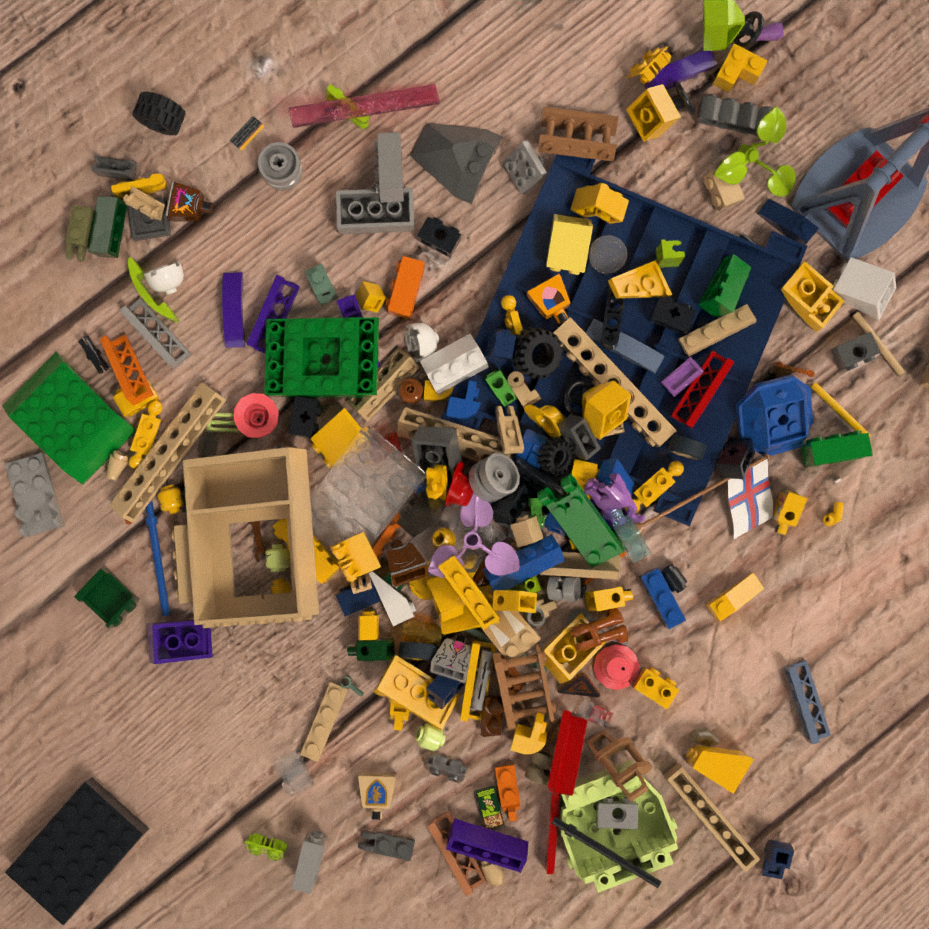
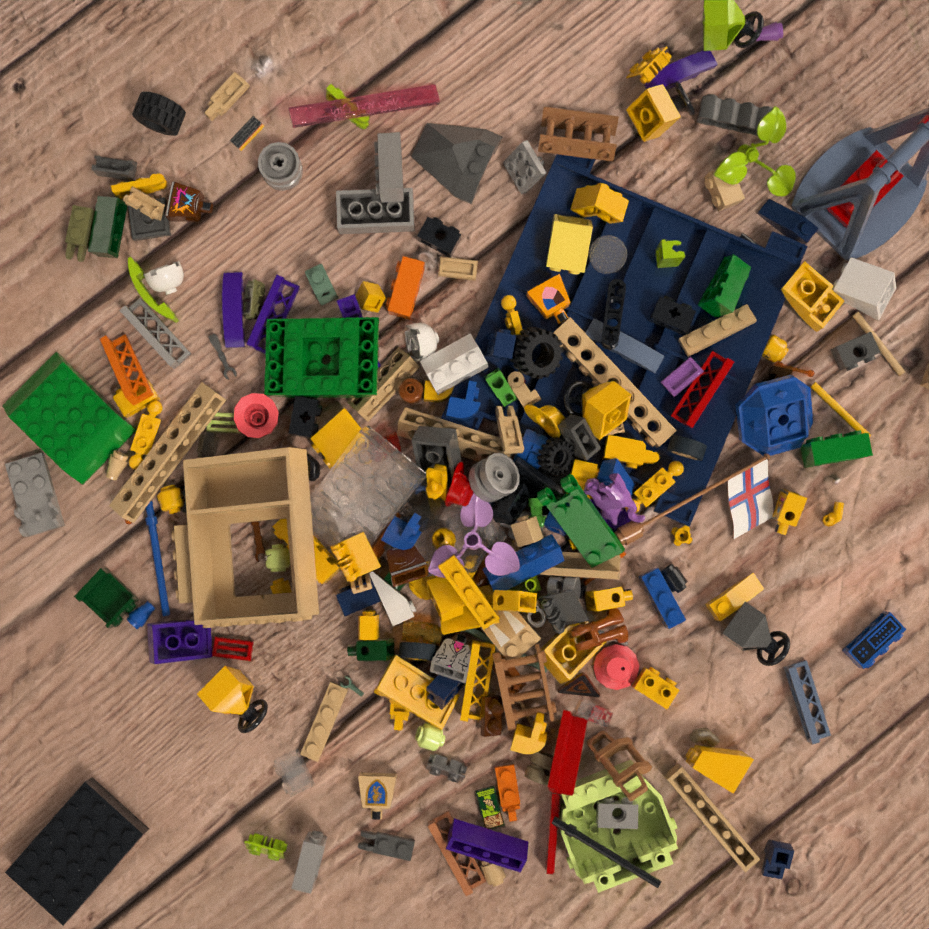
(93, 354): black pin -> none
(140, 615): none -> blue cone
(217, 345): none -> dark grey piece
(226, 96): none -> tan hinge
(230, 694): none -> yellow piece
(249, 650): none -> red tile
(255, 291): none -> olive hinge
(313, 468): none -> black arm
(402, 534): none -> blue brick
(458, 268): none -> tan tile
(477, 703): light grey pin -> none
(563, 610): none -> dark grey hinge
(628, 451): none -> yellow hinge
(630, 536): clear light blue hinge -> none
(640, 282): yellow wing -> none
(685, 539): none -> yellow plate
(736, 458): black brick -> none
(739, 64): yellow brick -> none
(751, 631): none -> dark grey piece
(775, 349): none -> yellow head
(874, 640): none -> blue brick

